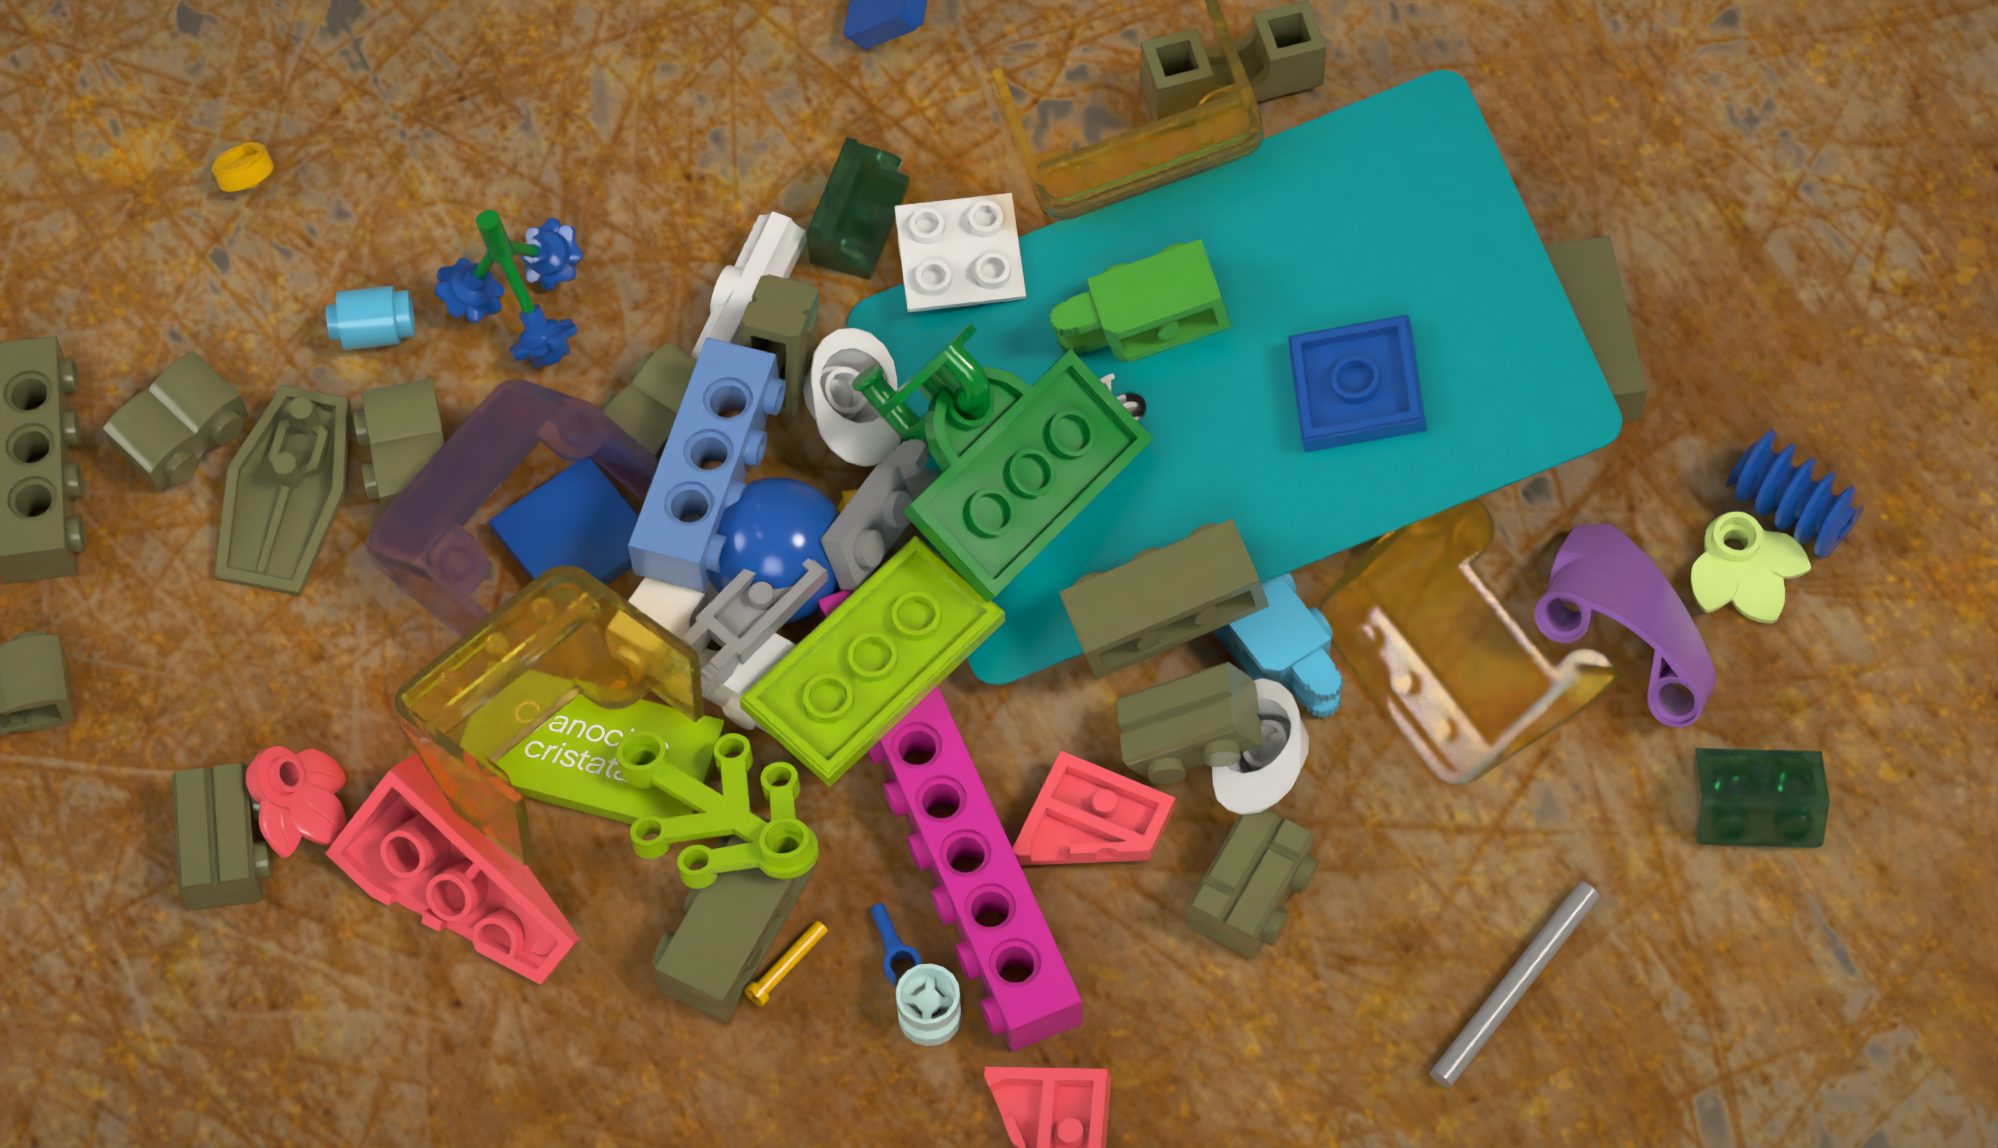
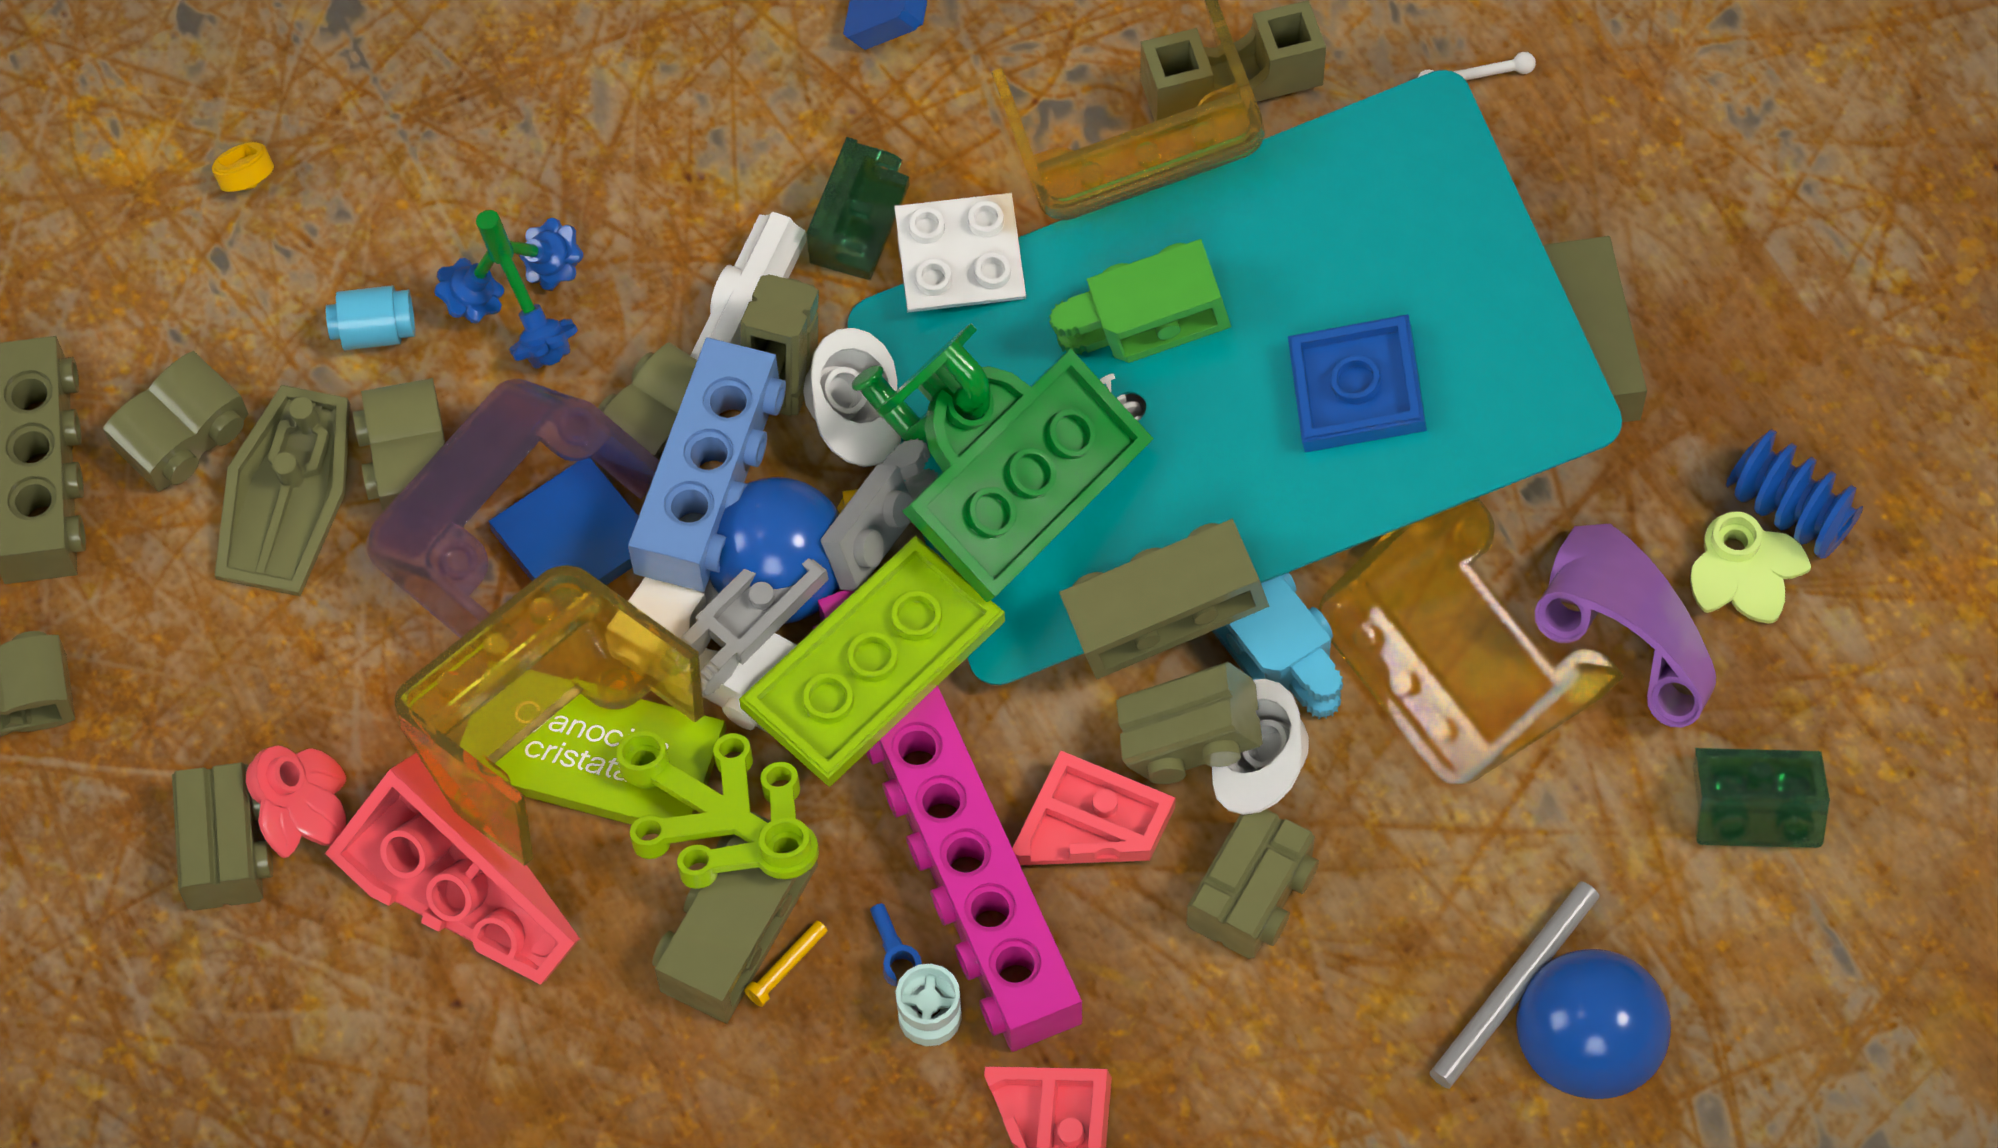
(1522, 63): none -> white hinge
(1594, 1024): none -> blue piece

